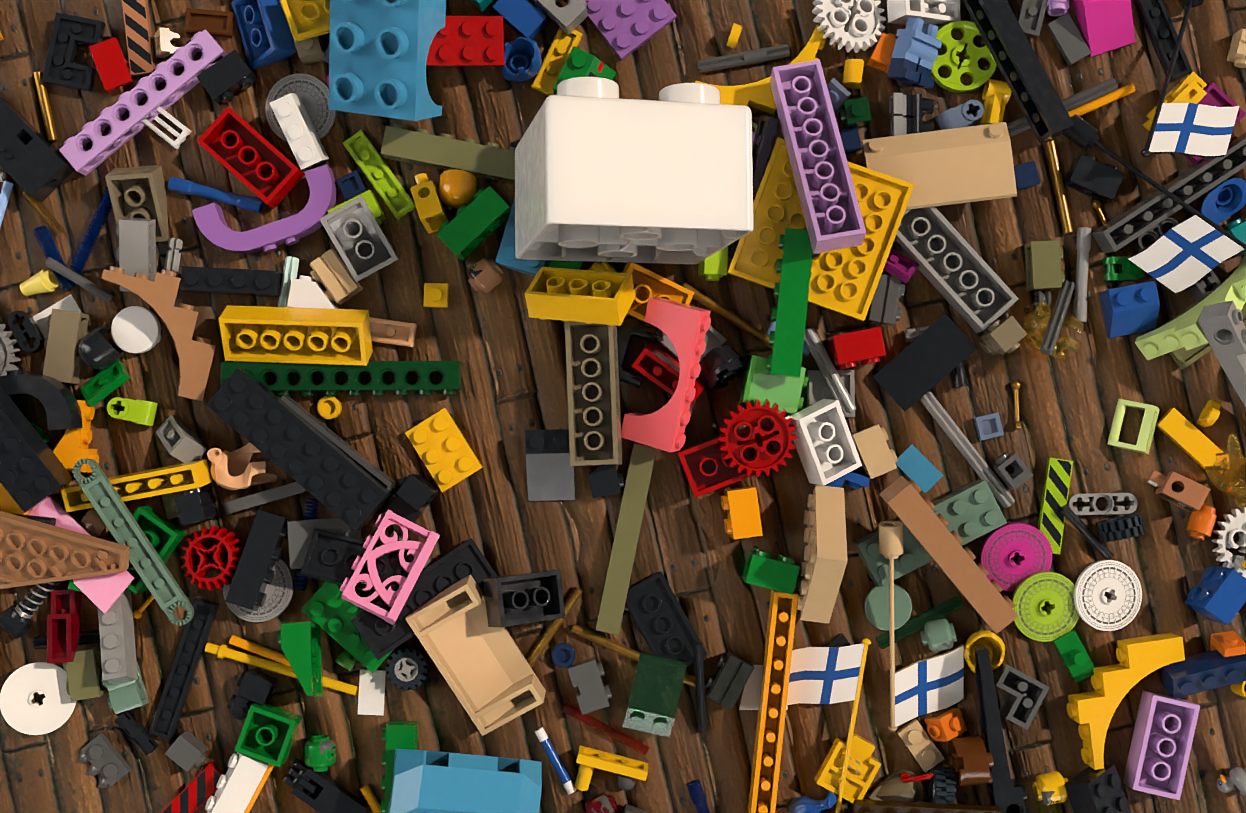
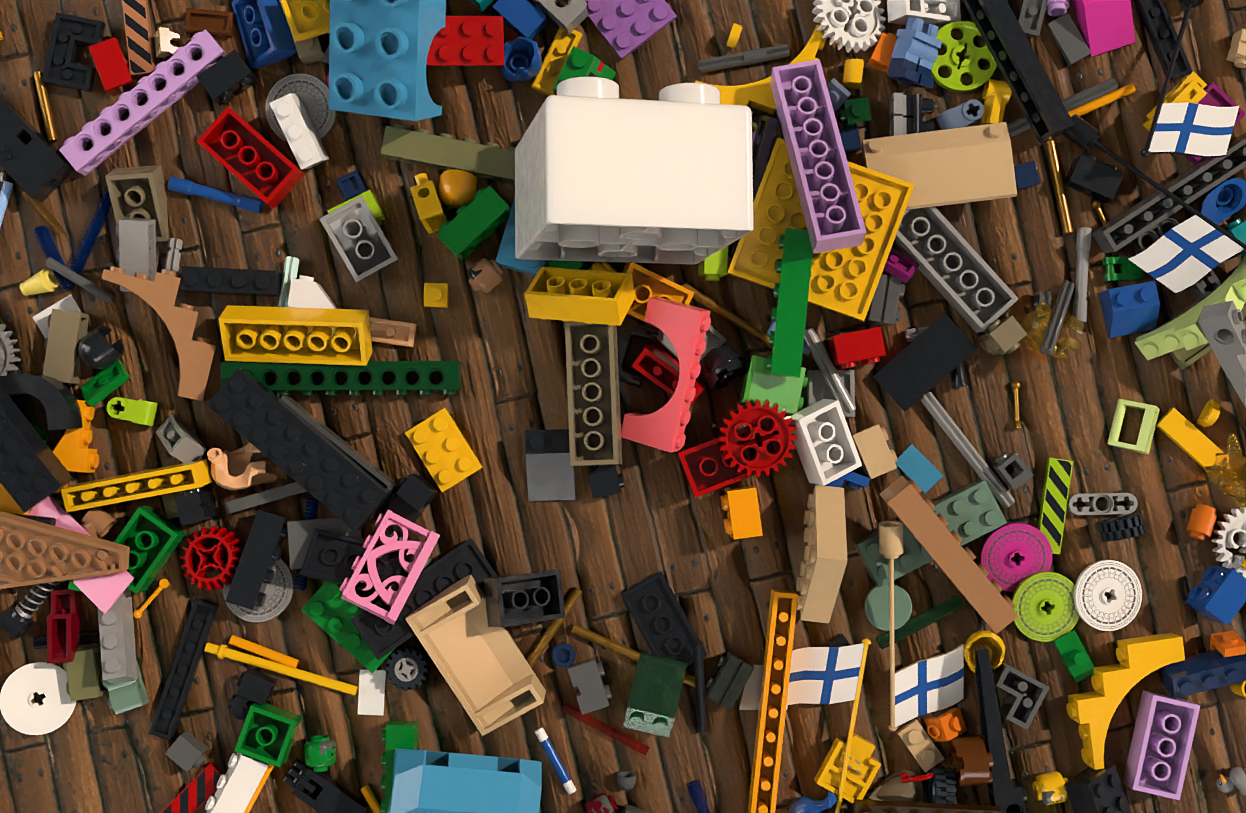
(30, 328): black beam -> none
(104, 761): dark grey plate -> none
(128, 533): sand green plate -> none
(136, 329): white tile -> none
(136, 733): black pin -> none
(180, 137): white tile -> none
(284, 231): medium lavender arch -> none
(303, 650): green slope -> none
(329, 407): yellow tile -> none
(335, 276): tan brick -> none
(346, 660): bright green hinge -> none
(379, 174): lime tile -> none
(593, 758): yellow piece -> none
(626, 539): olive tile -> none
(771, 572): green brick -> none
(938, 635): sand green head -> none
(988, 426): sand blue tile -> none
(1043, 265): olive brick -> none
(1086, 532): black bar -> none
(1187, 494): nougat torso -> none

